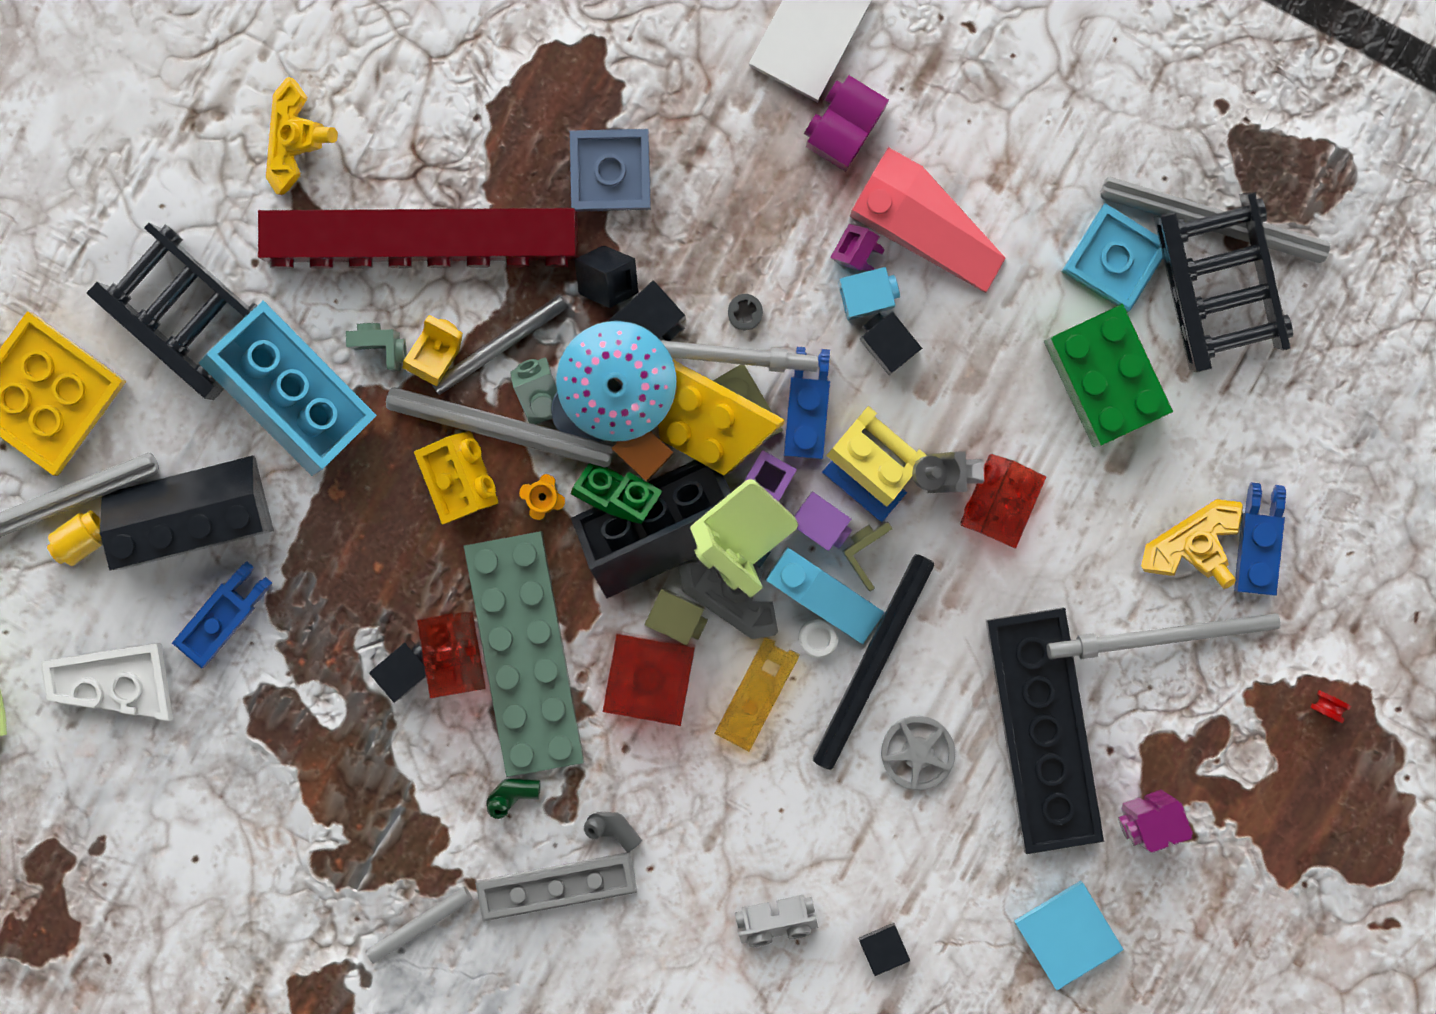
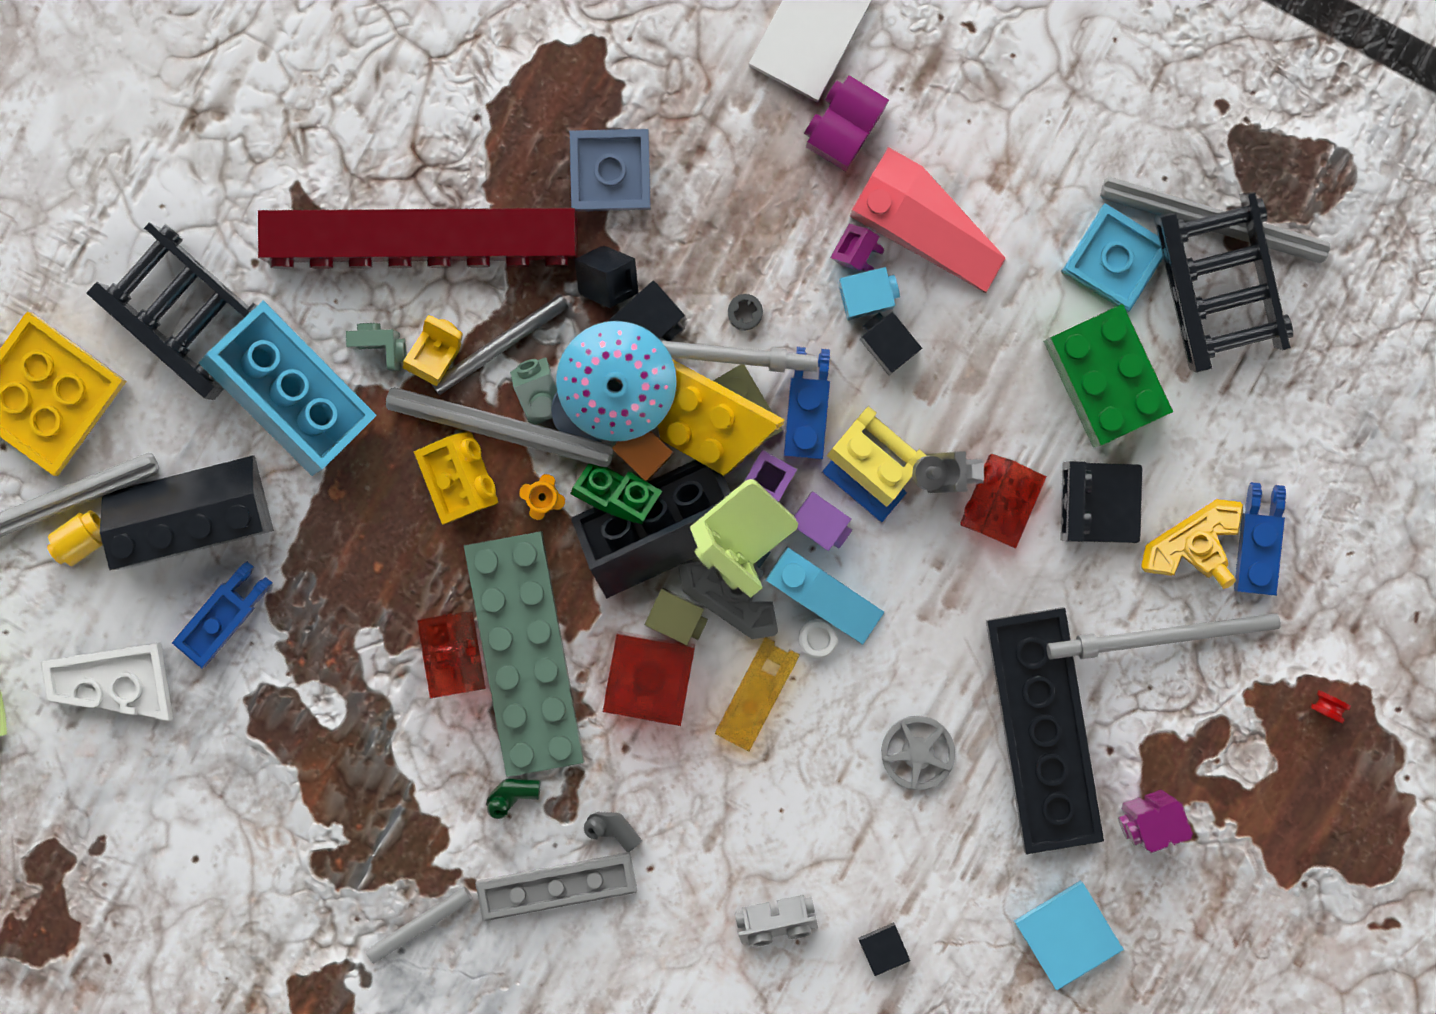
(291, 136): yellow piece -> none
(400, 671): black brick -> none
(861, 540): olive bracket -> none
(873, 662): black axle -> none
(1101, 502): none -> black bracket

